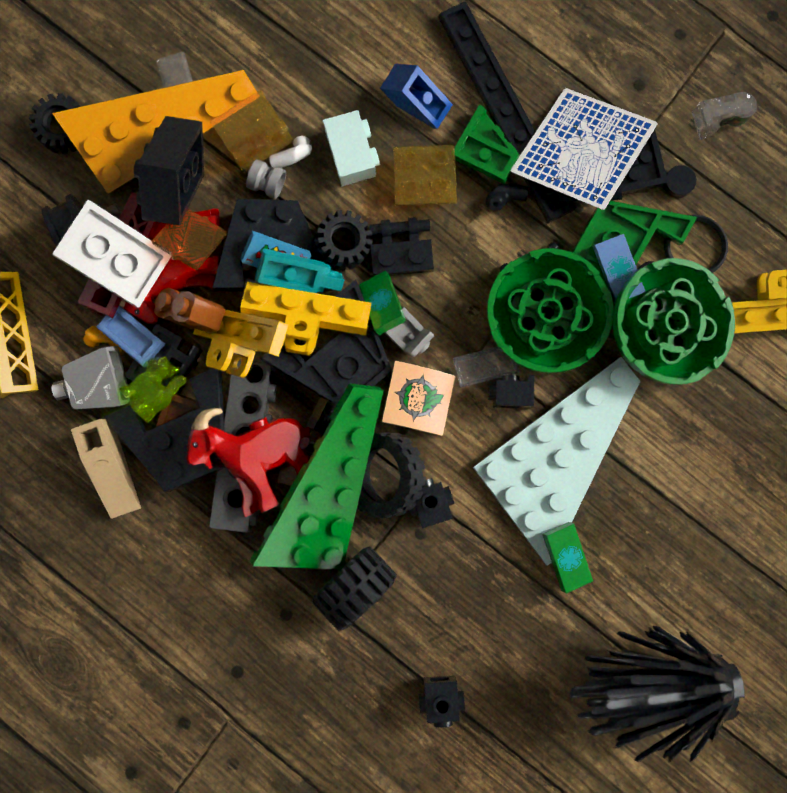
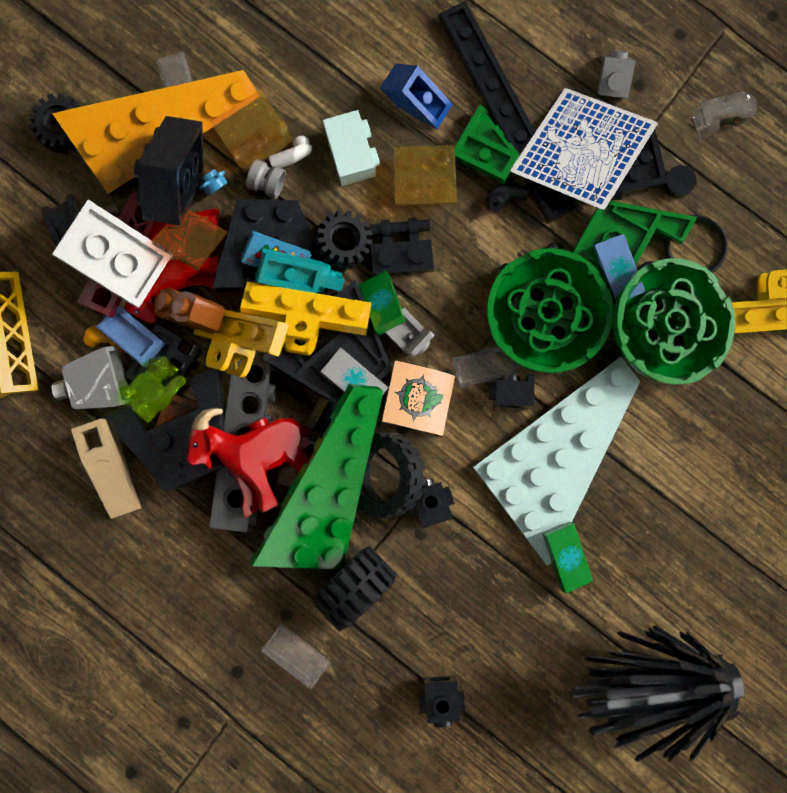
(213, 182): none -> dark azure plate
(296, 656): none -> clear tile
(344, 369): none -> light grey tile
(616, 74): none -> light grey bracket

